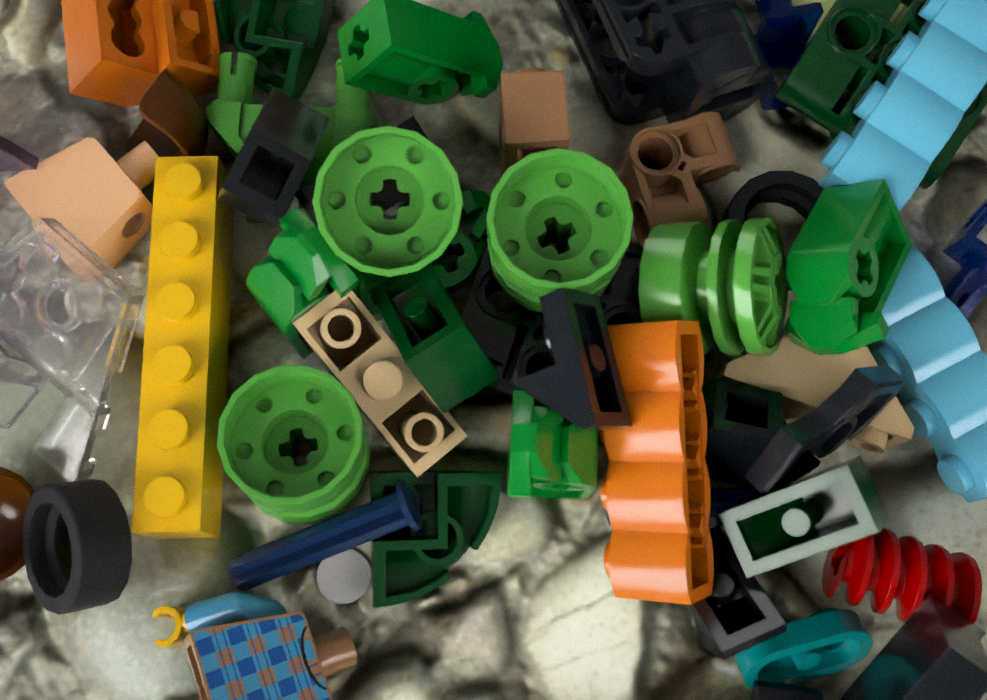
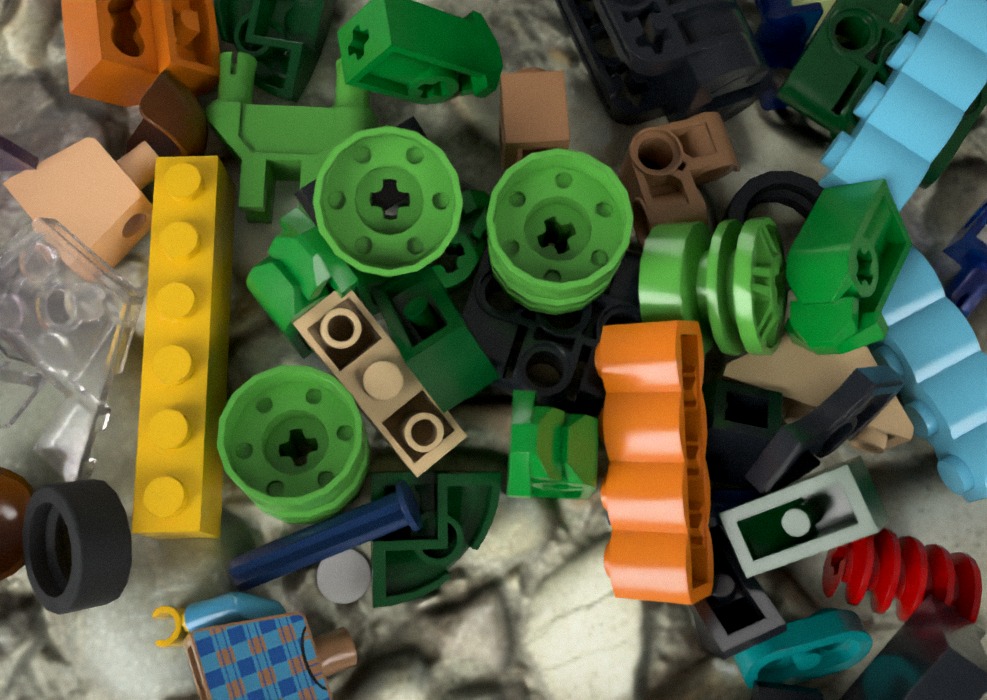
(273, 159): black slope -> none
(585, 374): black slope -> none

